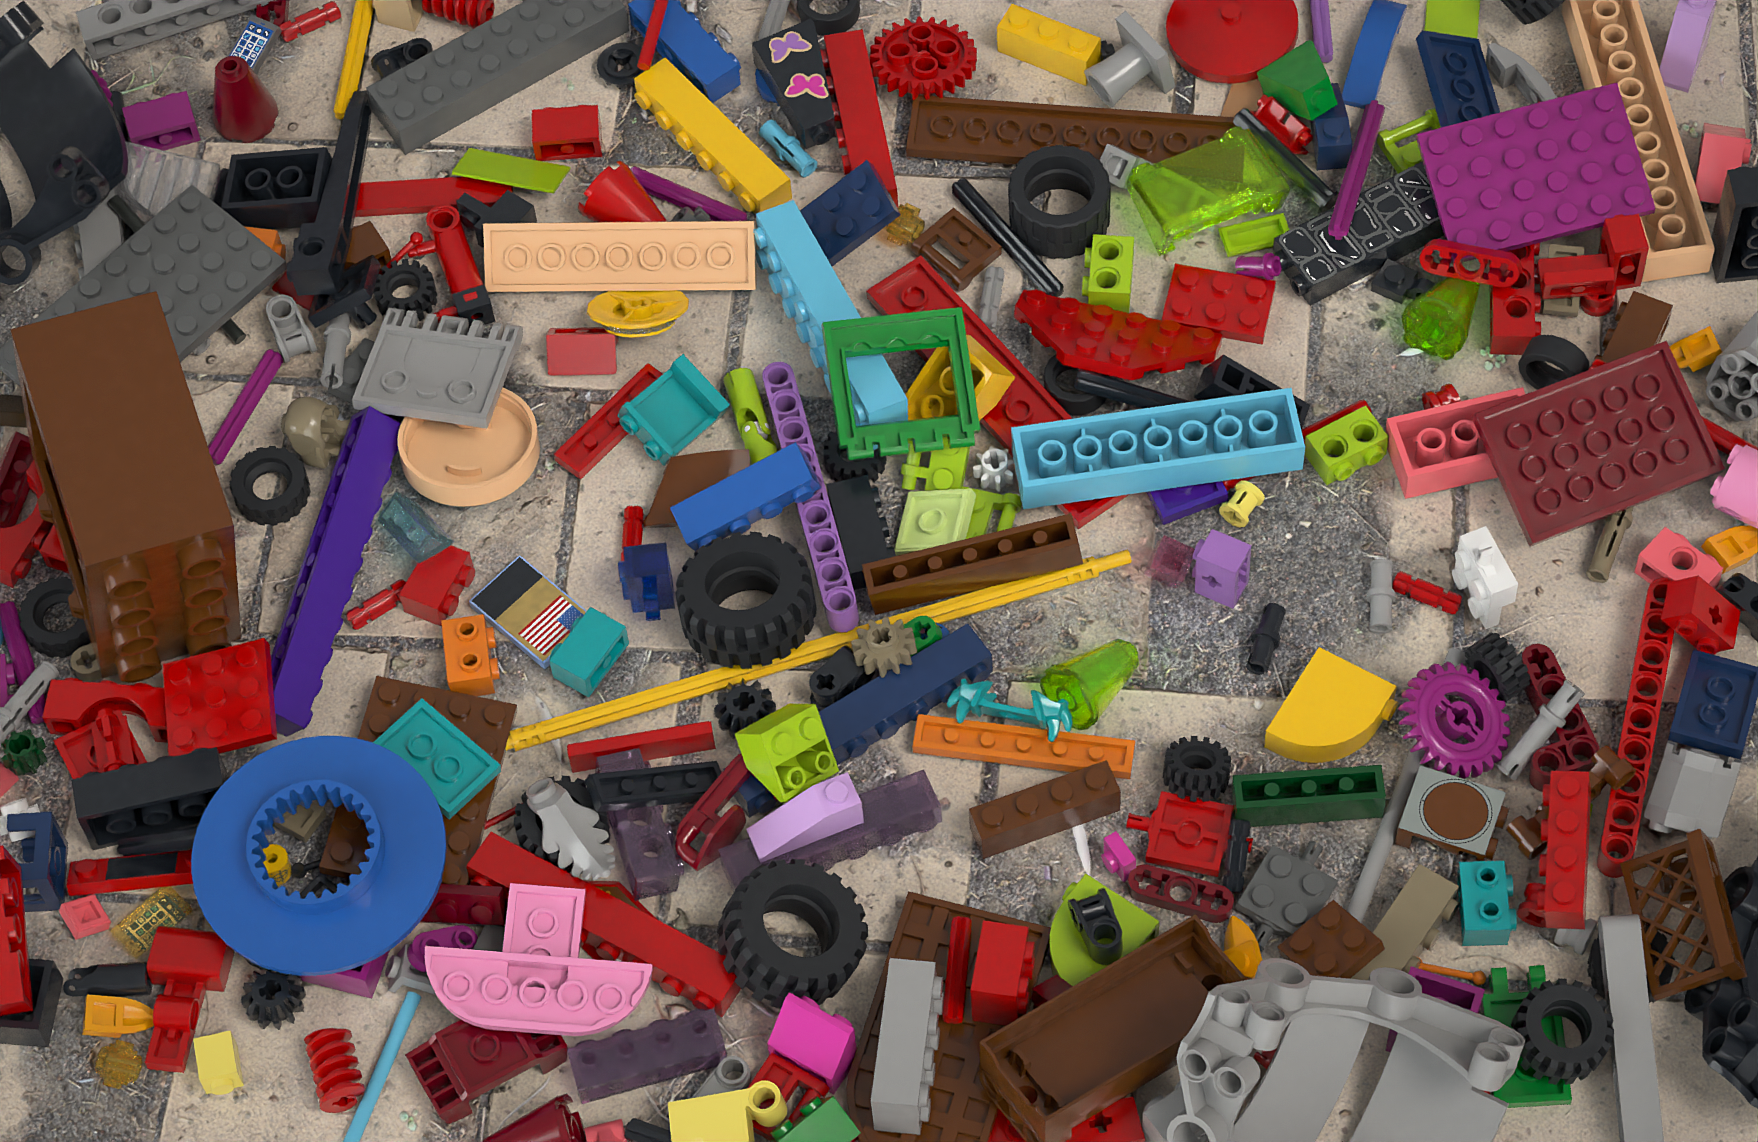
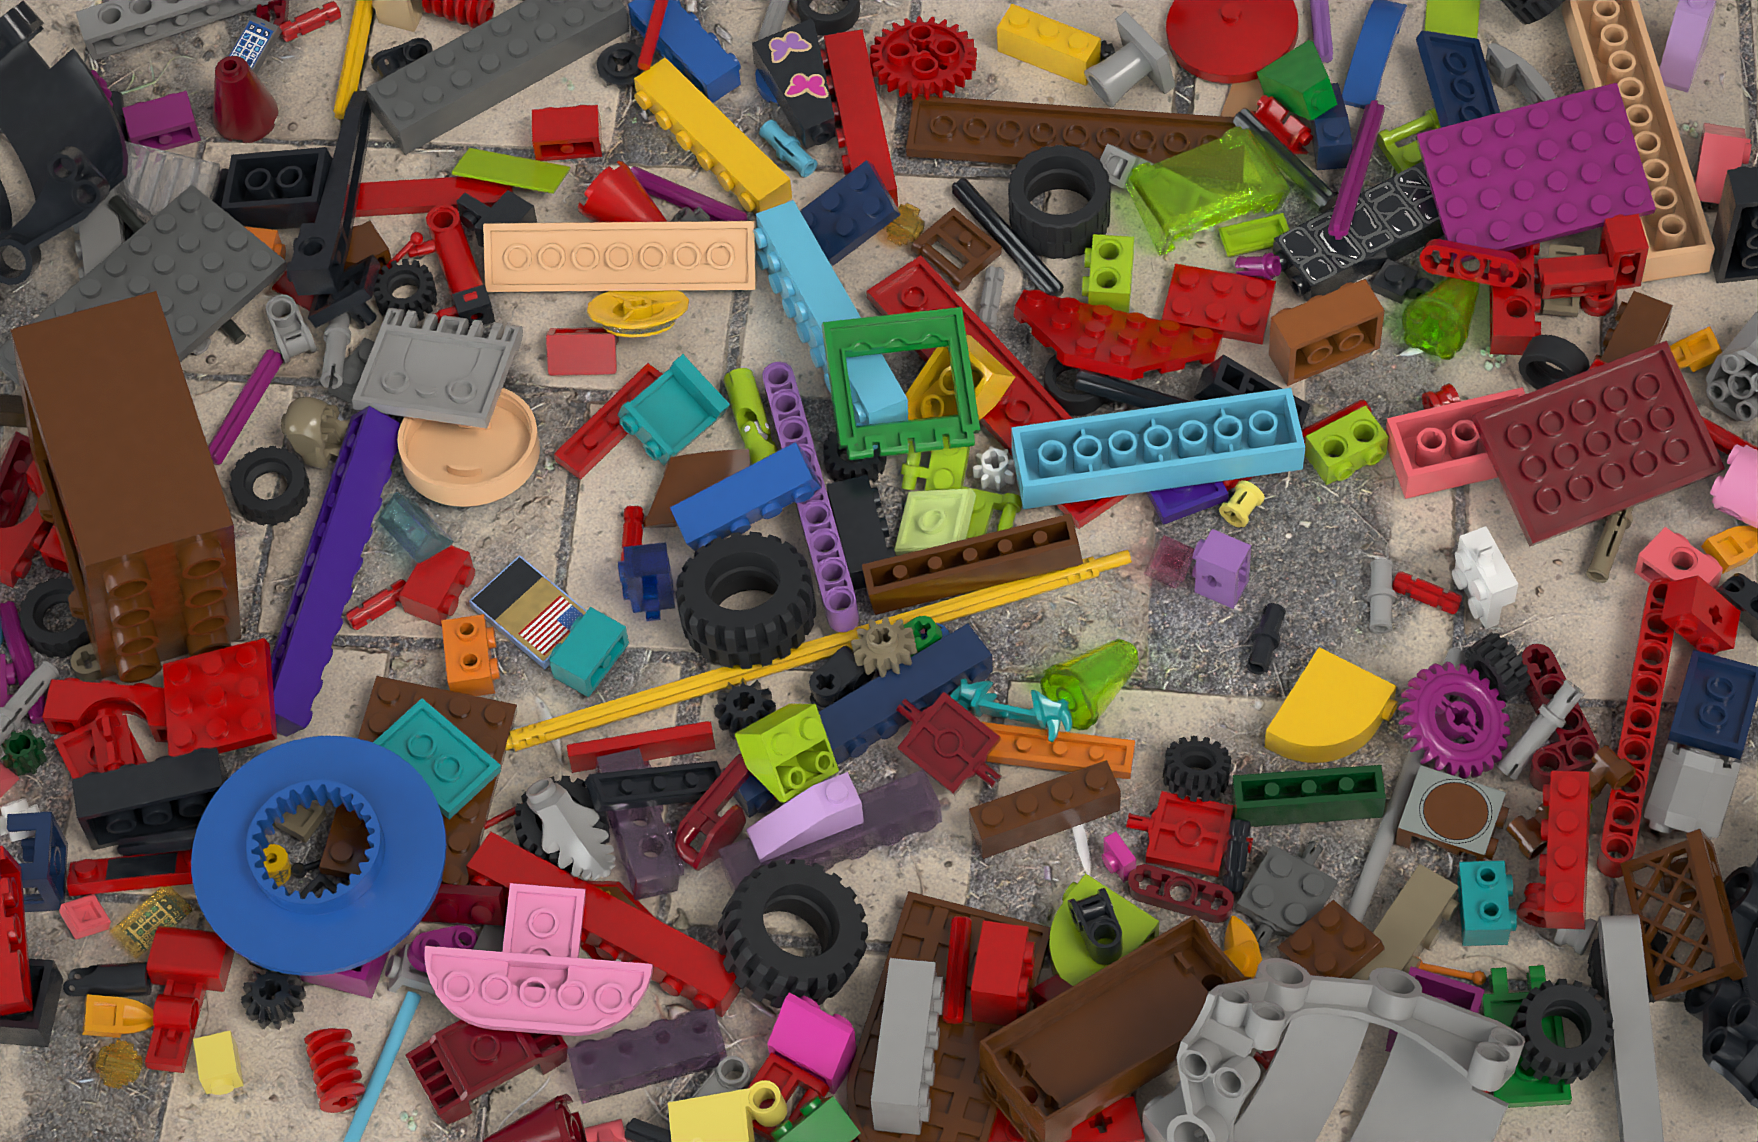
(949, 743): none -> dark red plate
(1326, 331): none -> dark orange brick

